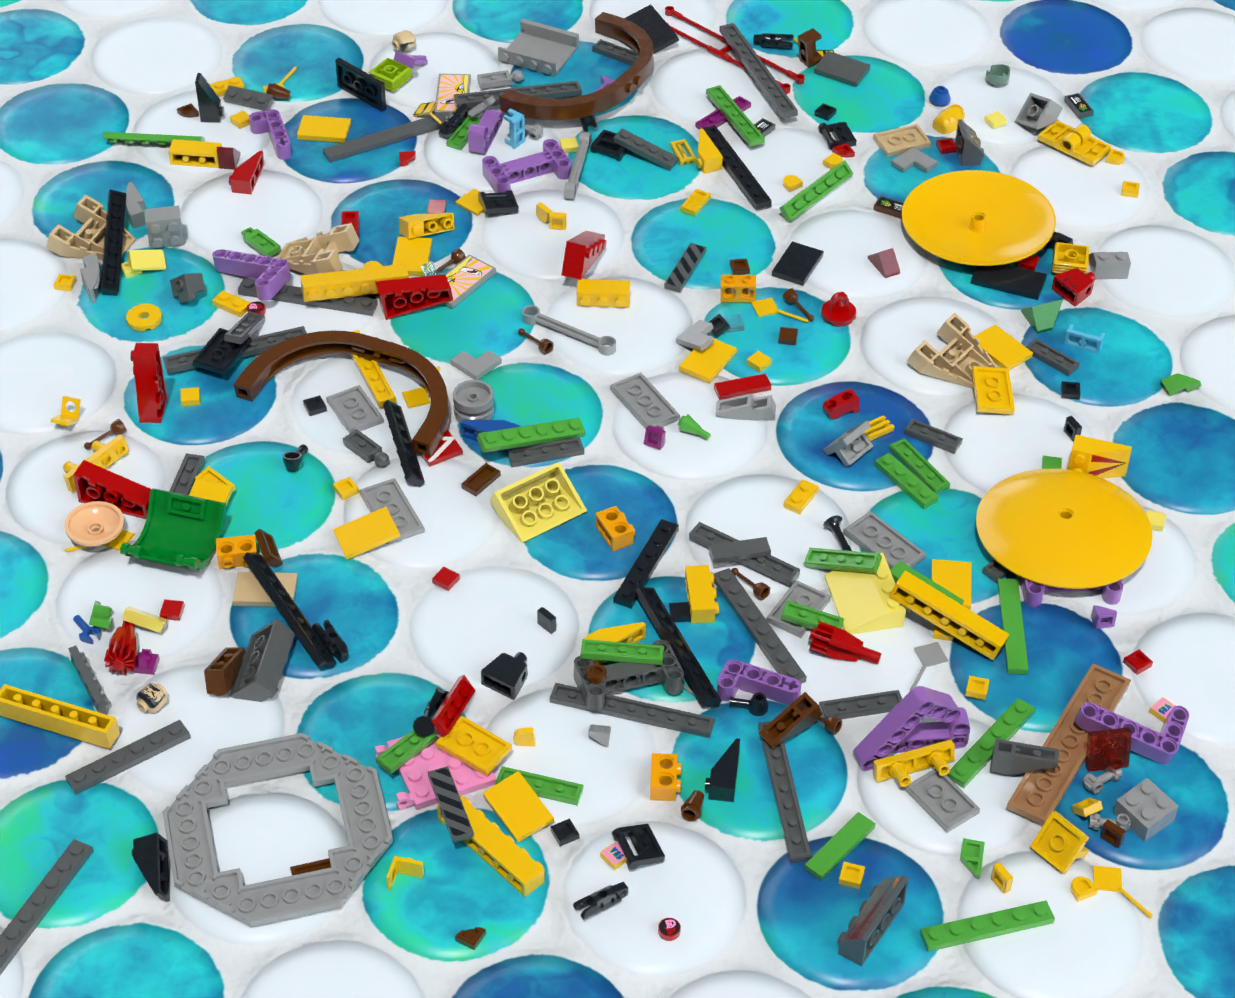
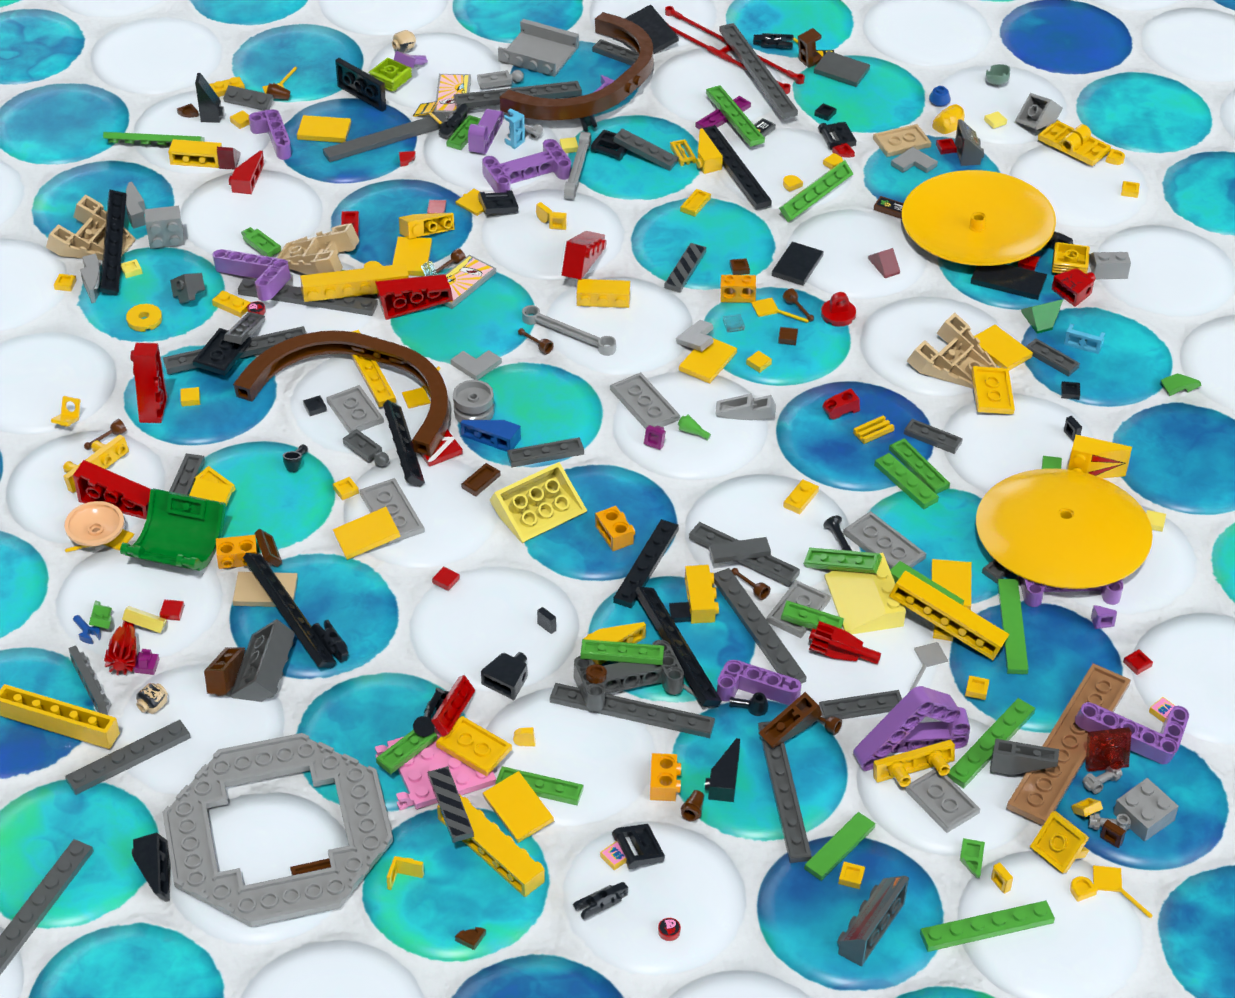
(146, 260): light yellow slope -> none
(479, 109): light grey plate -> none
(530, 435): bright green plate -> none
(564, 832): black tile -> none
(600, 733): light grey slope -> none
(720, 325): black tile -> none
(742, 386): red tile -> none
(851, 444): light grey bracket -> none
(1078, 105): tile -> none

